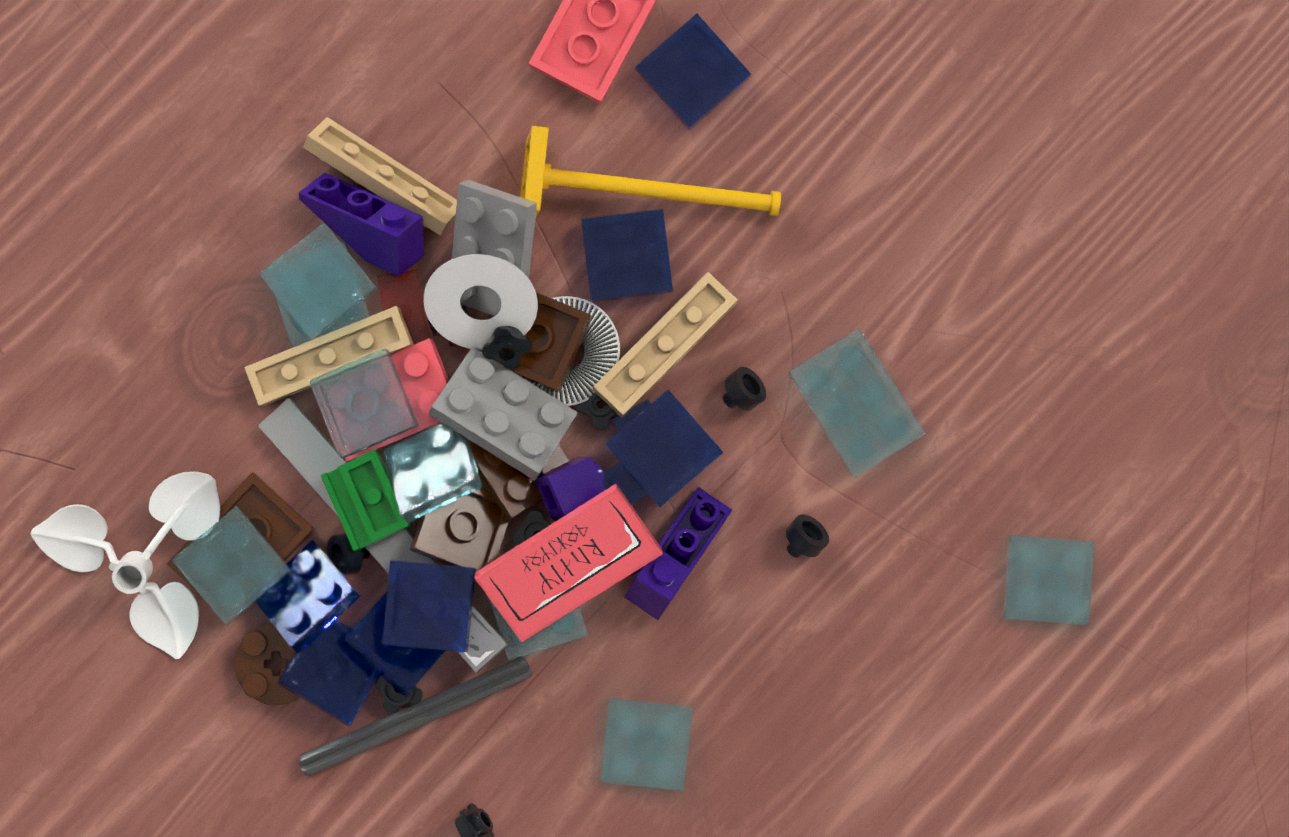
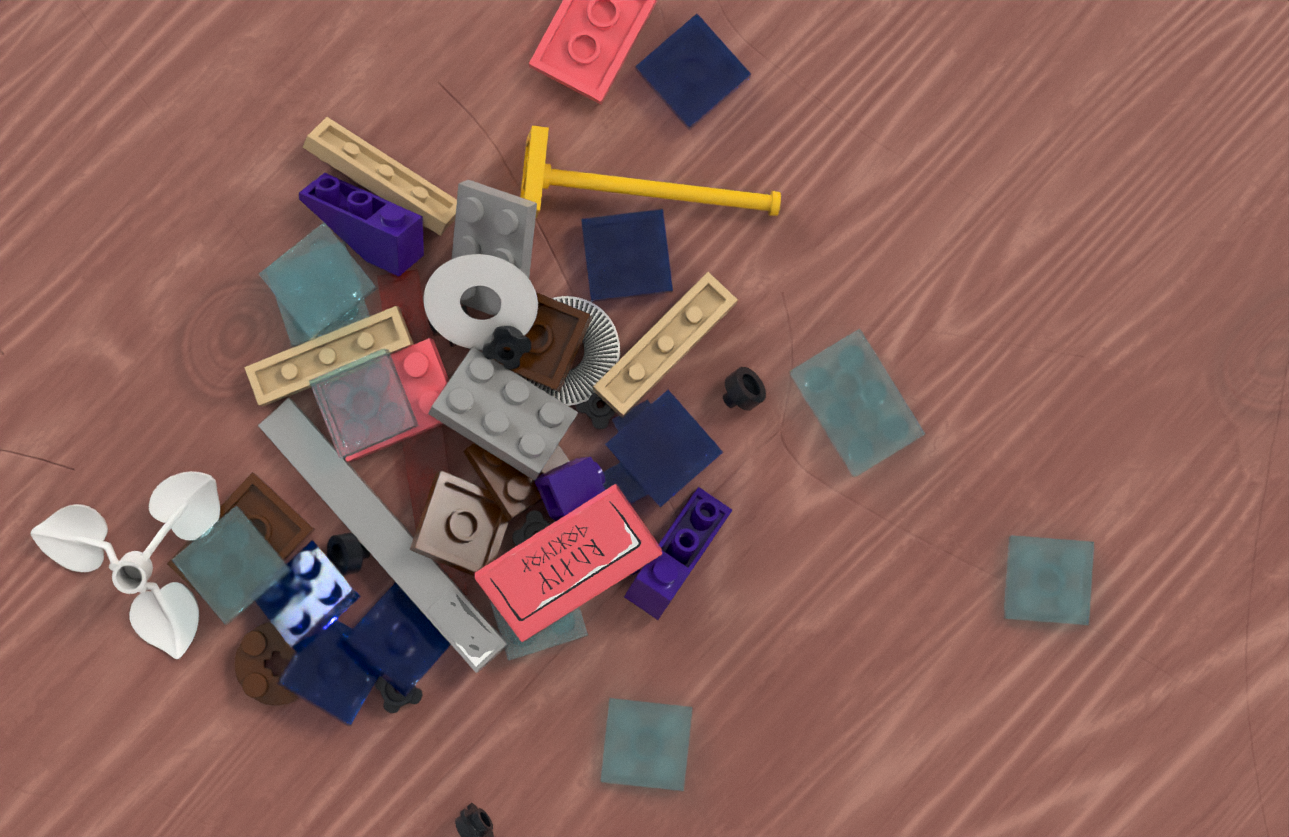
(364, 500): green plate -> none
(414, 716): dark grey axle -> none
(429, 606): clear blue plate -> none
(431, 470): clear light blue plate -> none
(806, 537): black tile -> none

